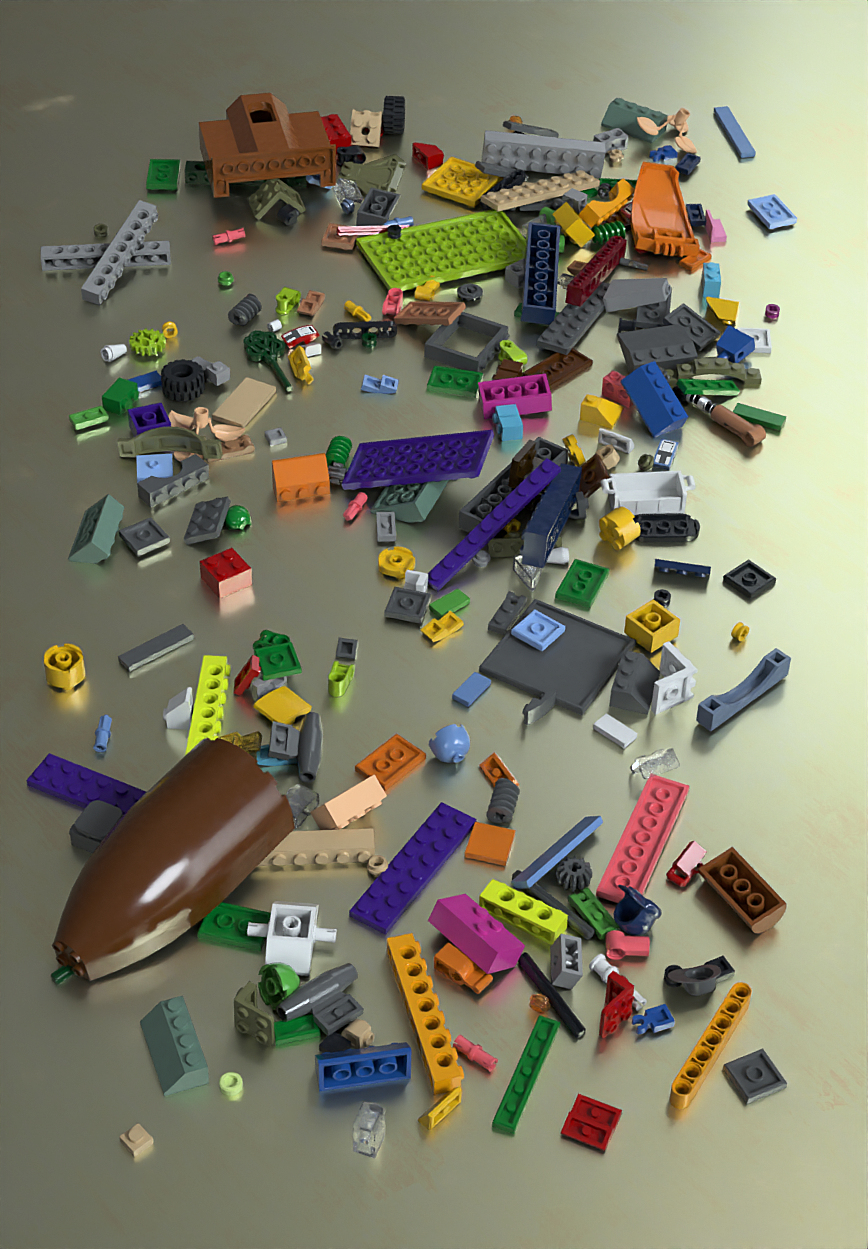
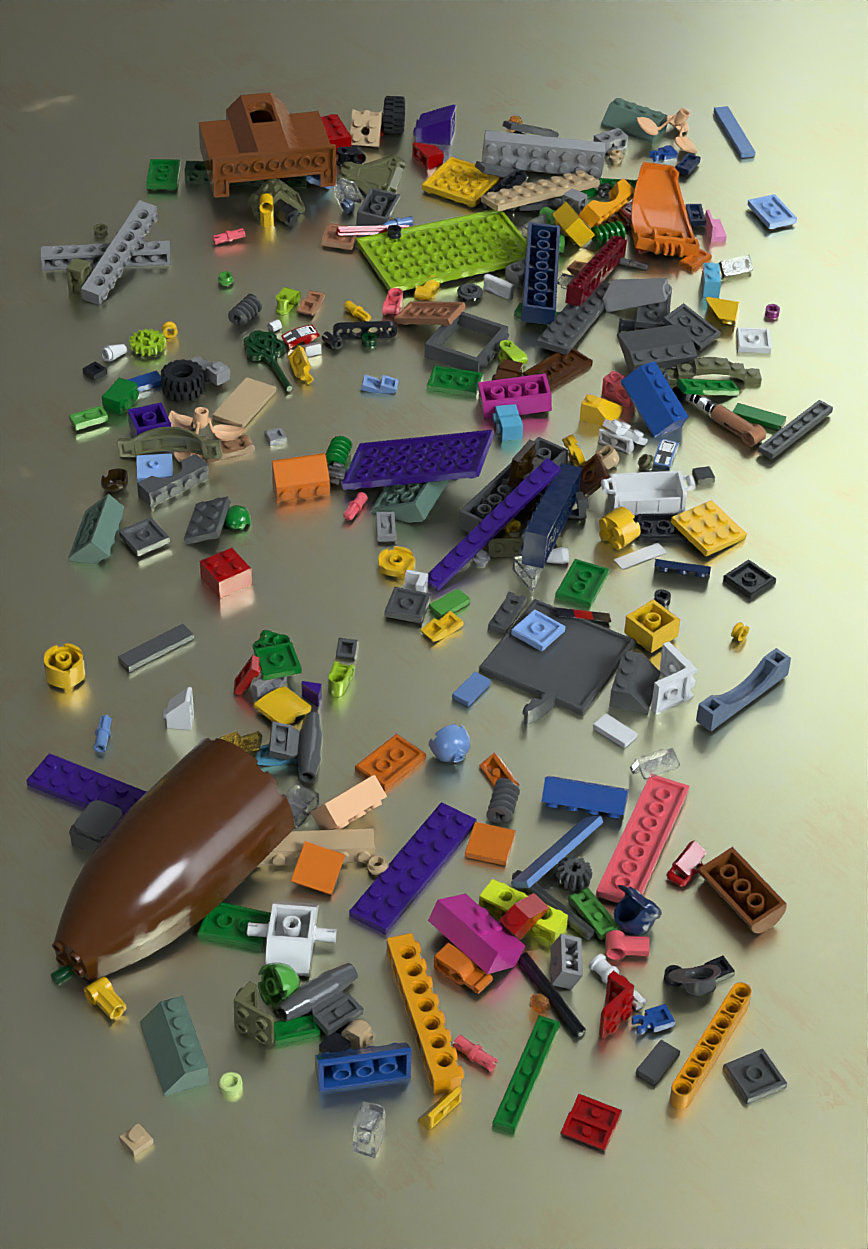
(77, 274): none -> olive brick
(94, 371): none -> black tile
(102, 994): none -> yellow piece
(115, 481): none -> dark brown hair
(209, 700): neon yellow brick -> none
(266, 210): none -> yellow piece
(312, 692): none -> dark purple slope
(318, 868): none -> orange tile
(436, 126): none -> dark purple slope
(498, 286): none -> white tile
(524, 915): none -> red slope
(581, 614): none -> black sticker
(585, 795): none -> blue slope
(624, 429): none -> white plate
(640, 556): none -> white sticker
(657, 1062): none -> dark grey tile
(703, 475): none -> black tile
(708, 528): none -> yellow plate
(734, 345): blue torso -> none
(736, 266): none -> clear smoke plate
(795, 429): none -> dark grey plate

